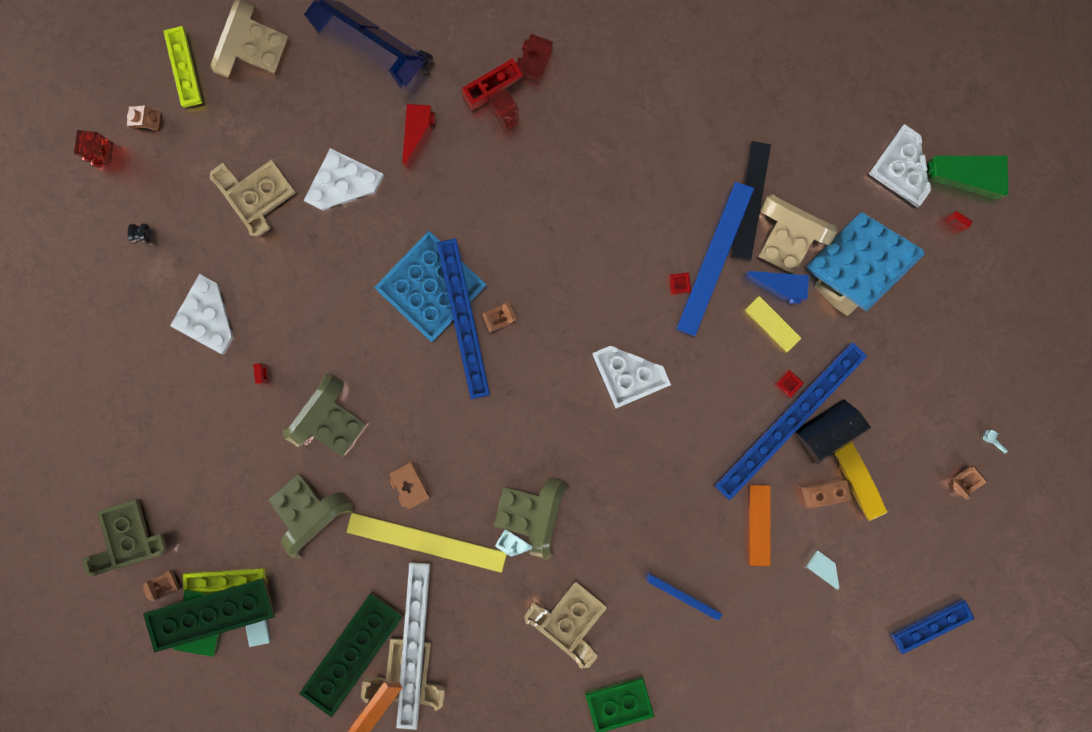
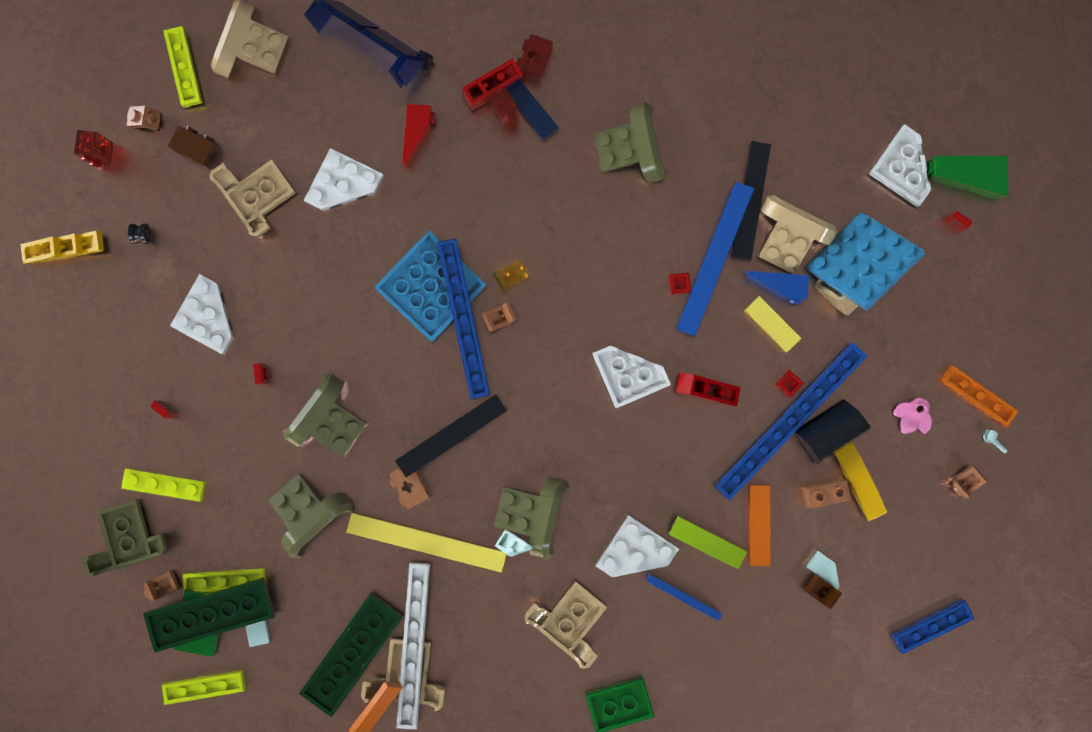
(62, 247): none -> yellow slope
(163, 409): none -> red tile
(163, 485): none -> neon yellow plate
(197, 148): none -> reddish brown brick
(203, 687): none -> neon yellow tile
(450, 436): none -> black tile
(511, 275): none -> clear yellow bracket
(532, 110): none -> dark blue tile
(632, 145): none -> olive piece
(635, 550): none -> white plate
(708, 389): none -> red slope
(708, 542): none -> lime slope
(823, 591): none -> reddish brown bracket
(913, 419): none -> bright pink plate
(979, 396): none -> orange tile

